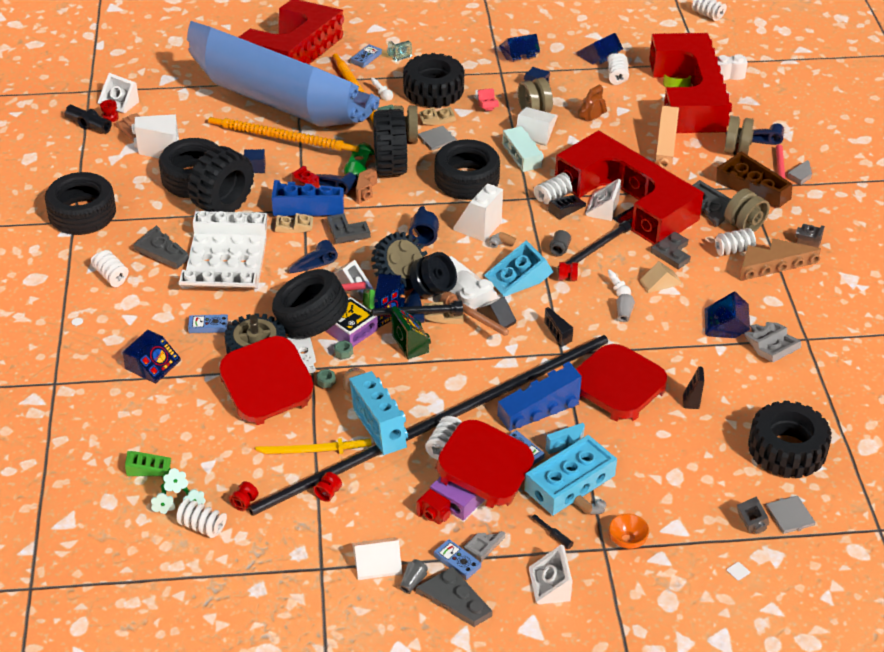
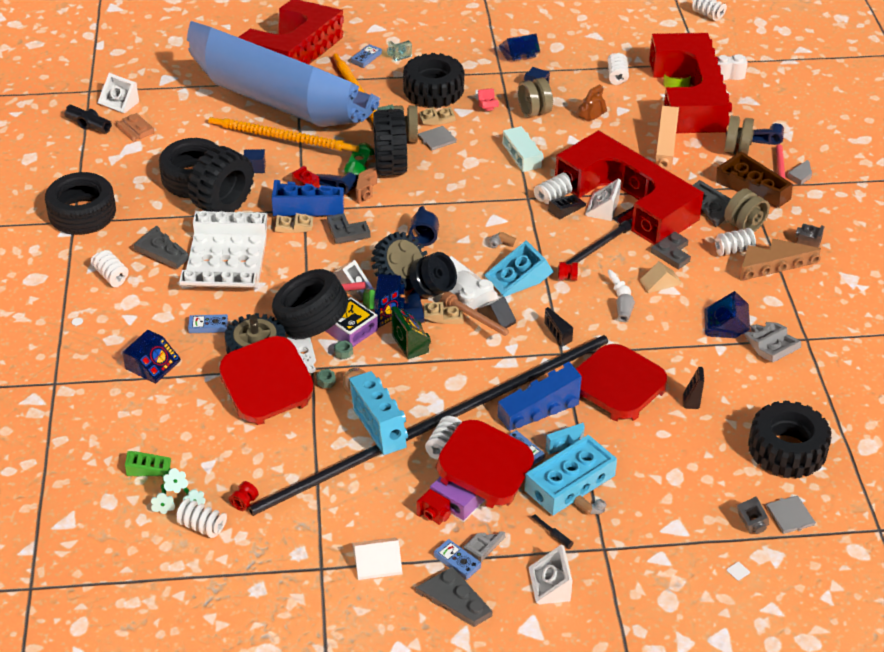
(109, 109): red wheel -> none
(154, 134): white slope -> none
(315, 447): yellow sword -> none
(321, 256): dark blue piece -> none
(329, 484): red wheel -> none
(385, 93): white bar -> none
(413, 575): dark grey cone -> none
(454, 308): black piece -> none
(466, 154): black tyre -> none
(482, 214): white slope -> none
(537, 124): white slope -> none
(560, 243): dark grey brick -> none
(601, 49): clear blue slope -> none
(629, 525): orange piece -> none

